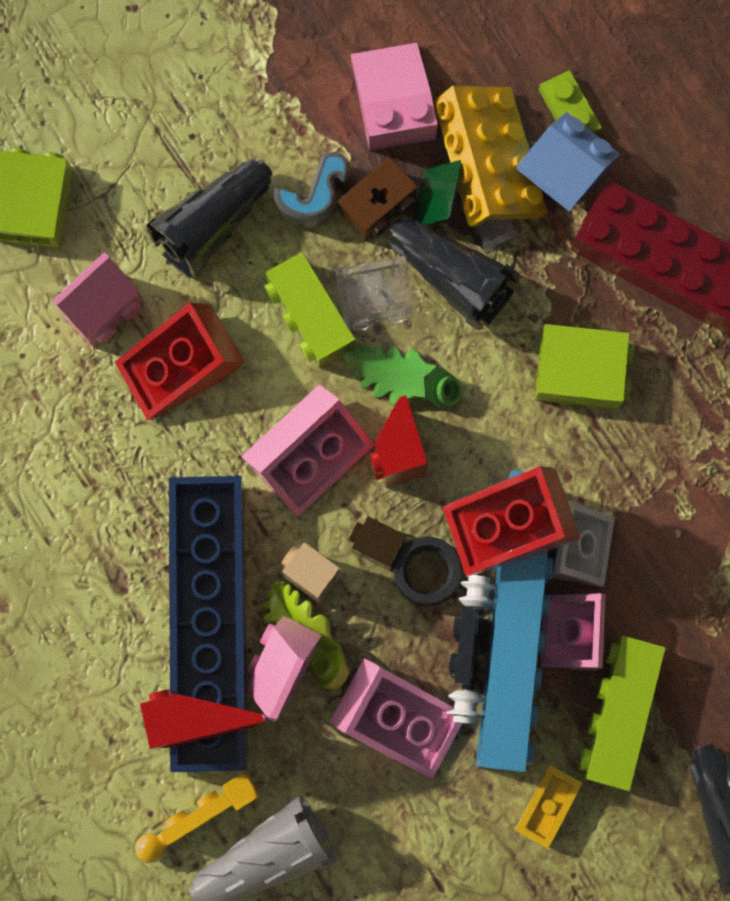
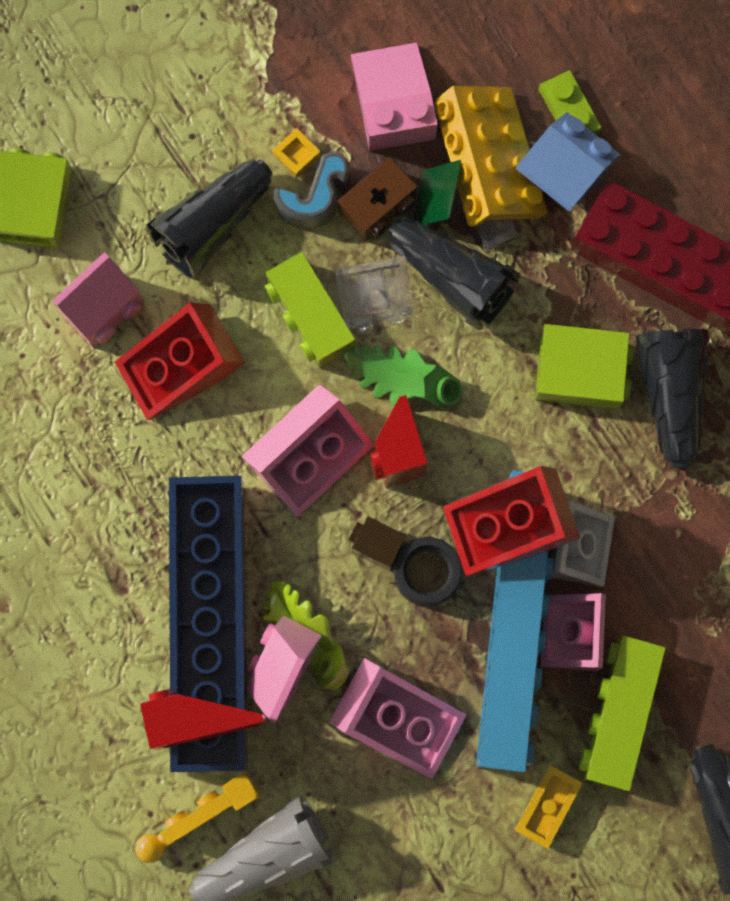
(296, 153): none -> yellow plate
(310, 572): tan brick -> none
(463, 664): plate -> none
(675, 375): none -> black cone

